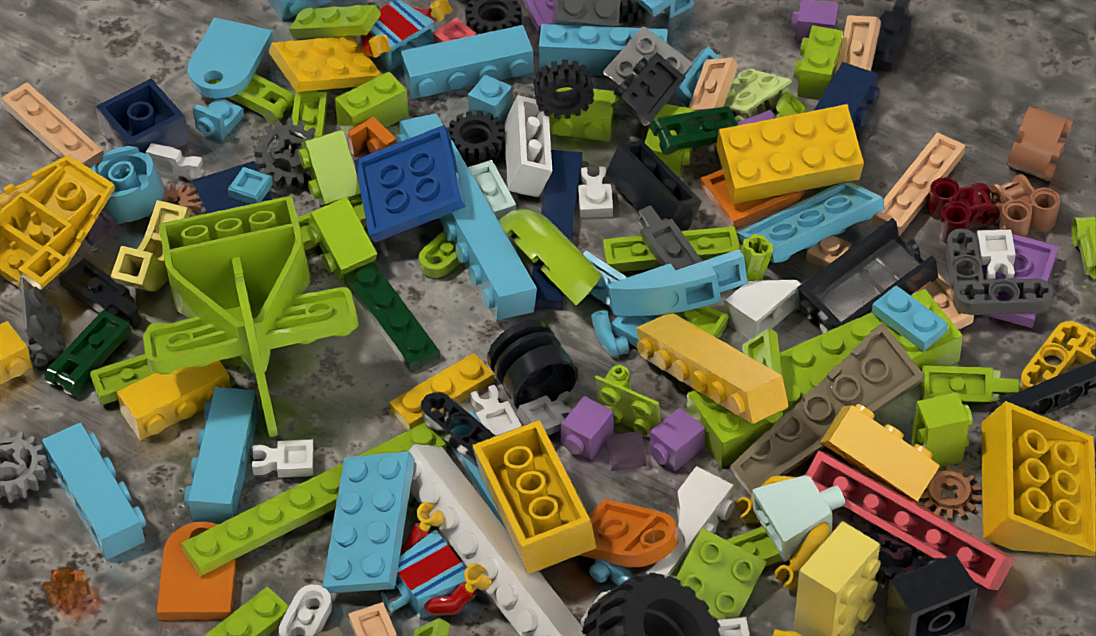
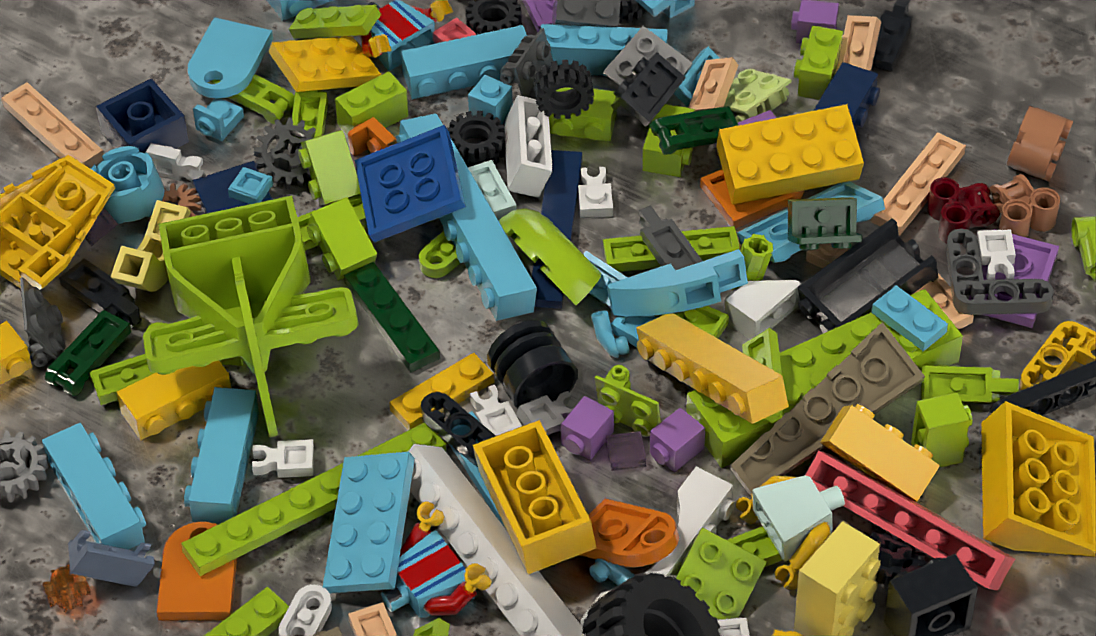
(109, 562): none -> sand blue hinge
(526, 61): none -> dark grey hinge
(649, 181): black brick -> none
(790, 105): lime plate -> none
(823, 222): none -> bracket
(963, 495): nougat gear -> none

